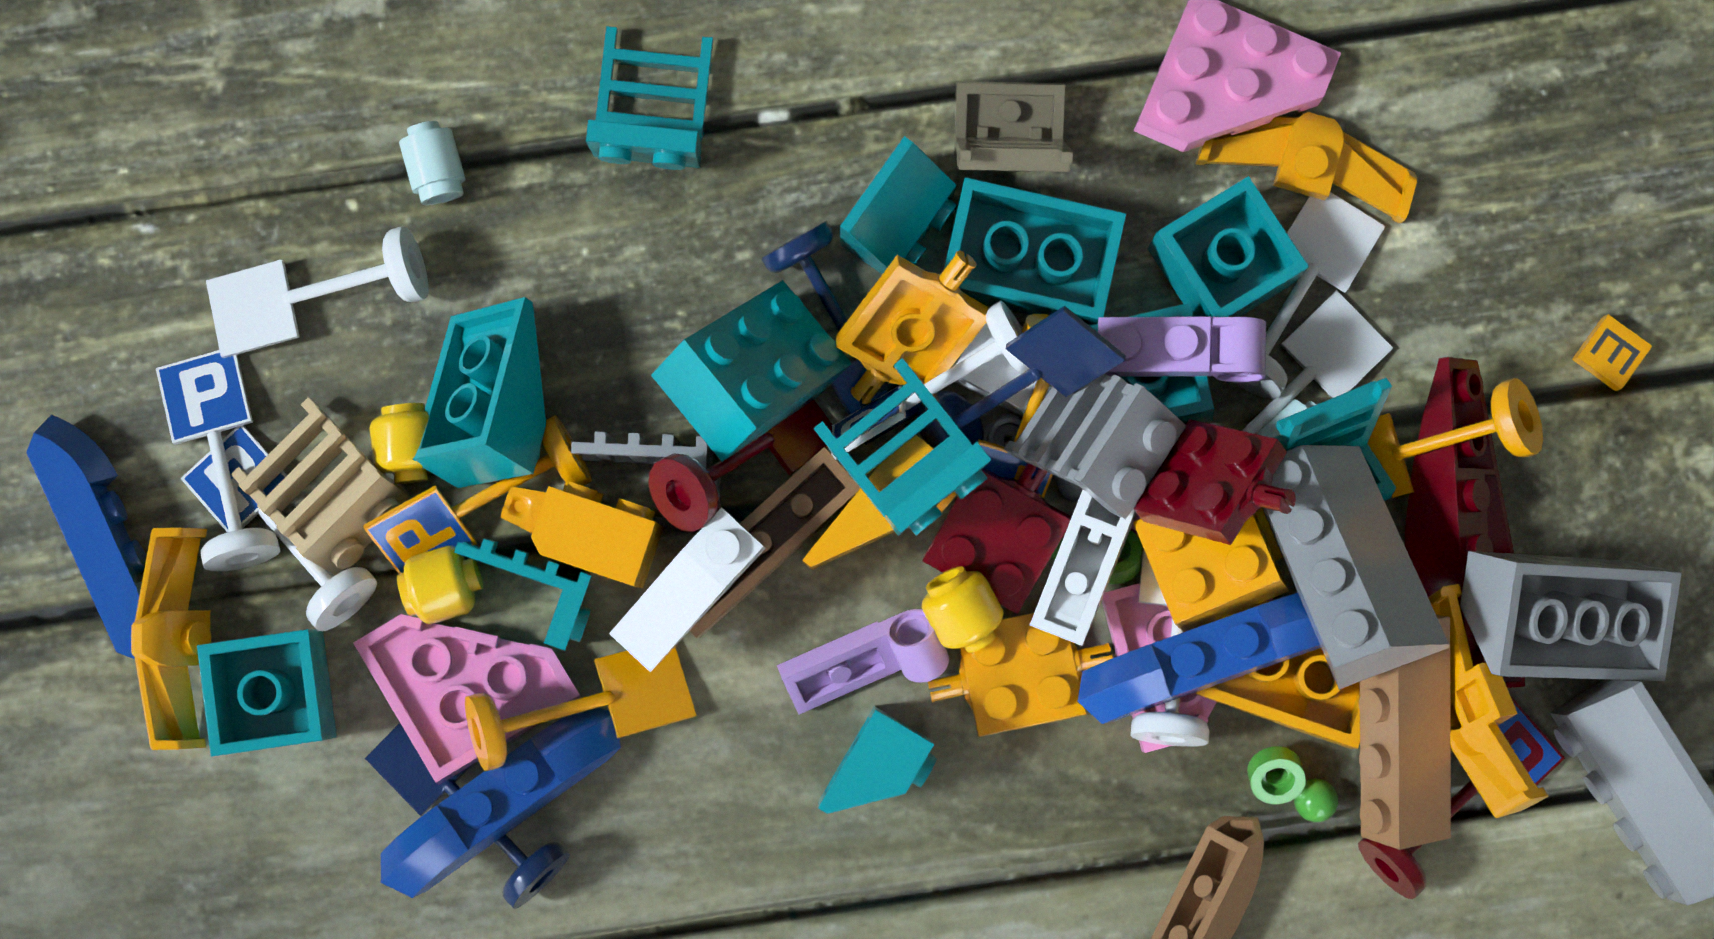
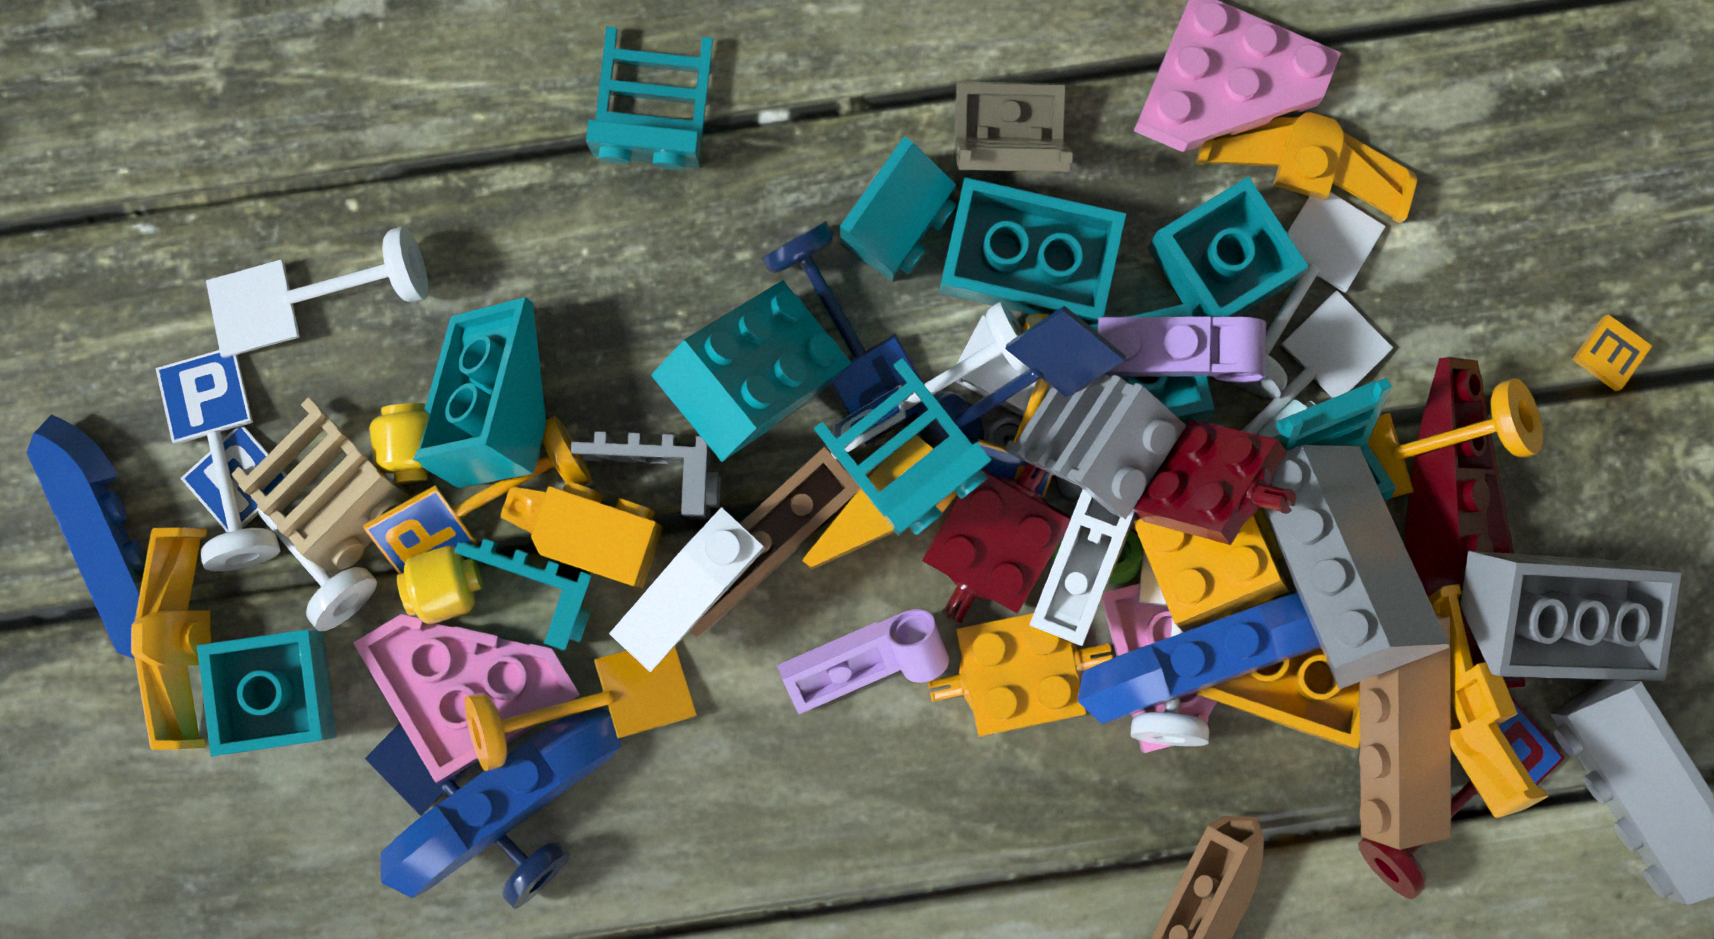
(432, 163): light aqua brick -> none
(687, 490): dark red piece -> none
(879, 764): teal slope -> none
(914, 319): light orange plate -> none
(962, 609): yellow head -> none
(1313, 798): bright green plate -> none

